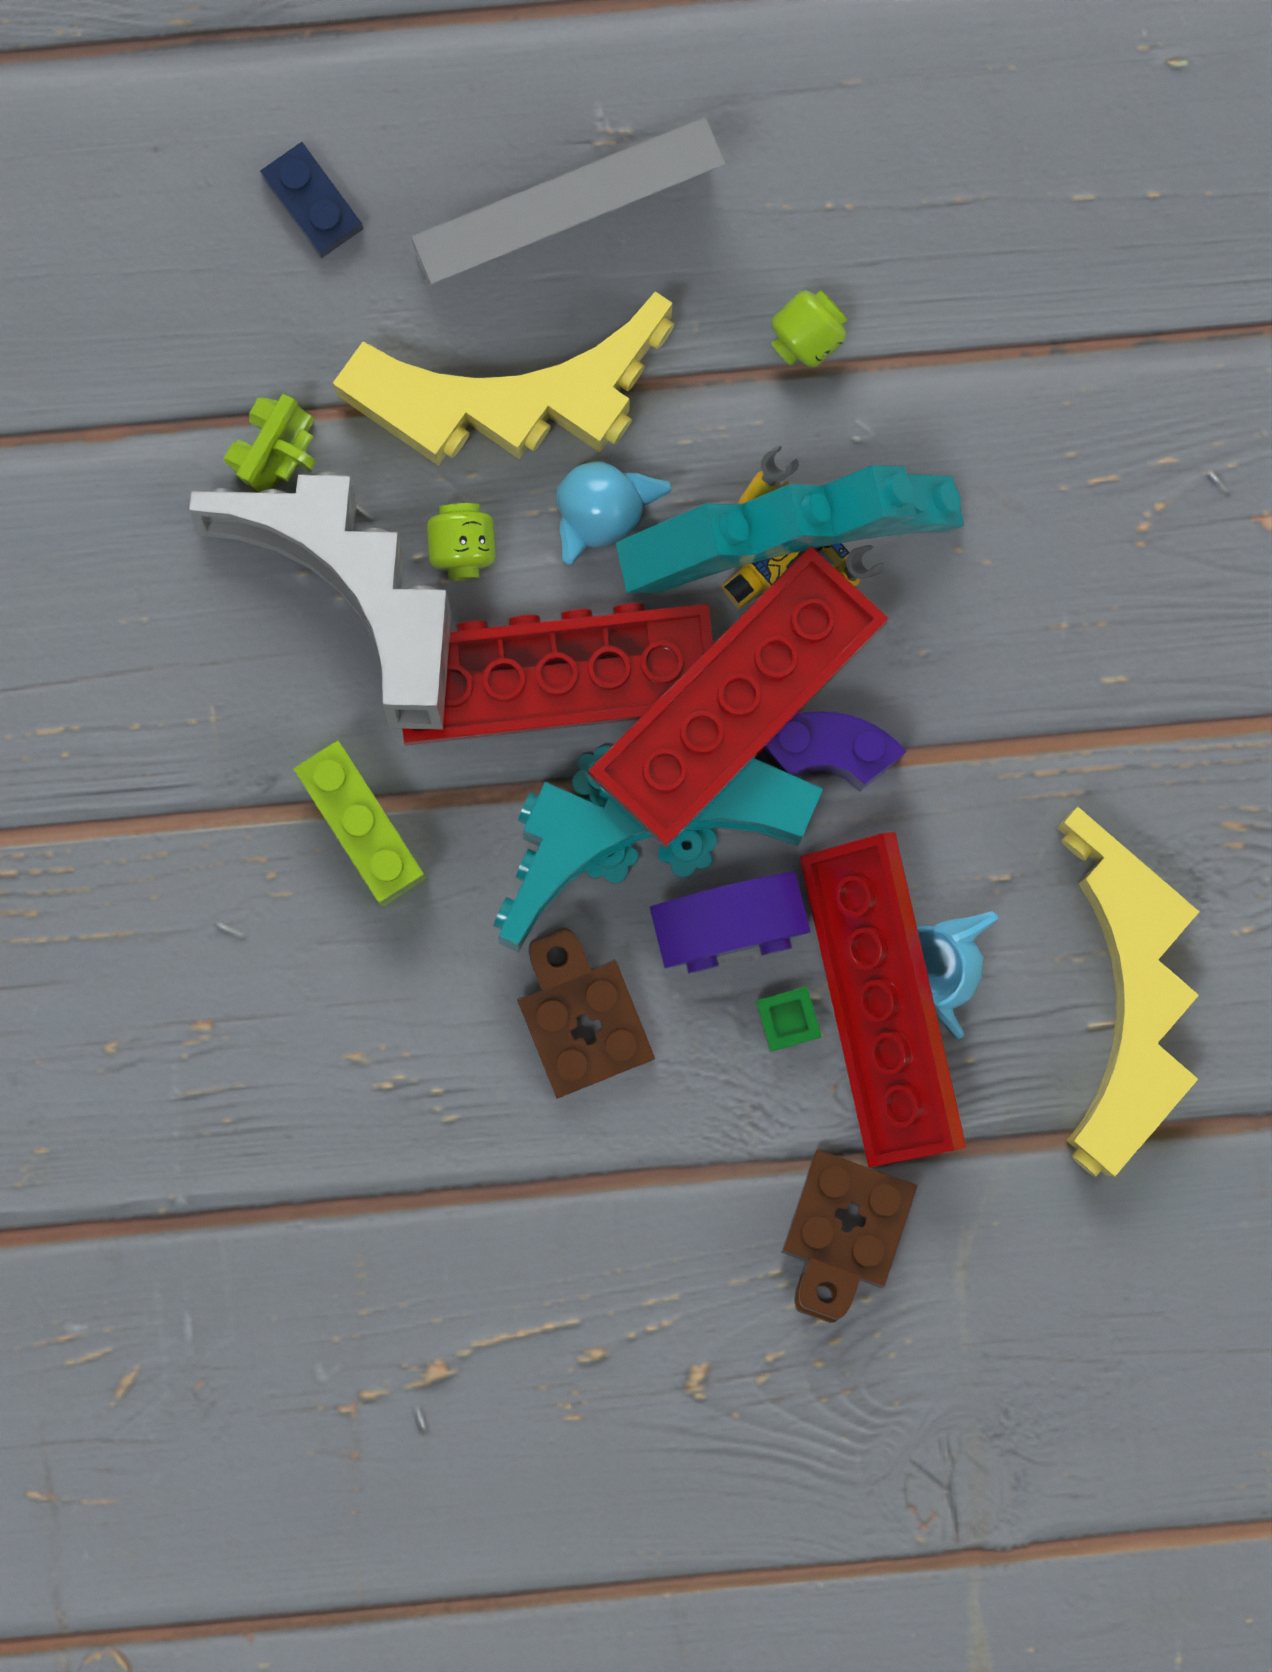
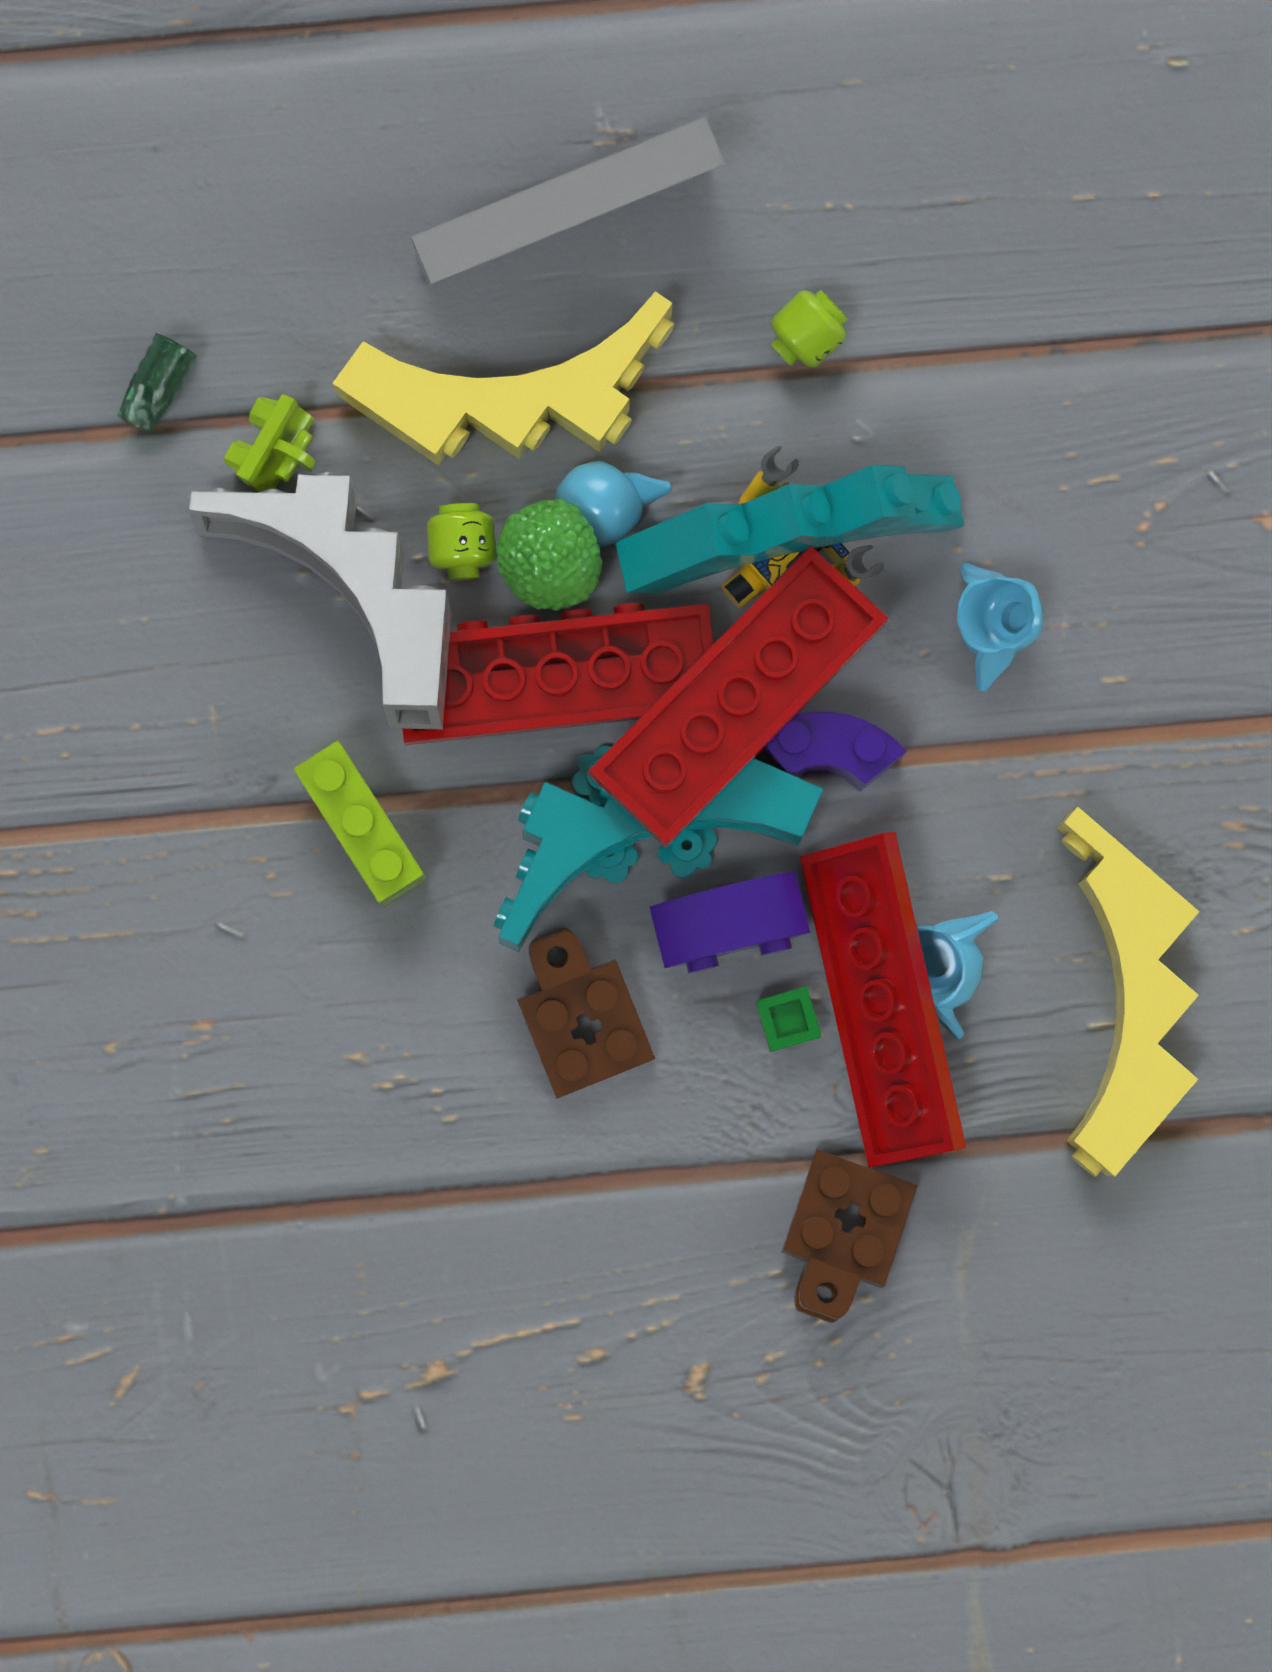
(155, 382): none -> clear green hinge
(311, 199): dark blue plate -> none
(549, 555): none -> bright green hair
(996, 620): none -> medium azure piece

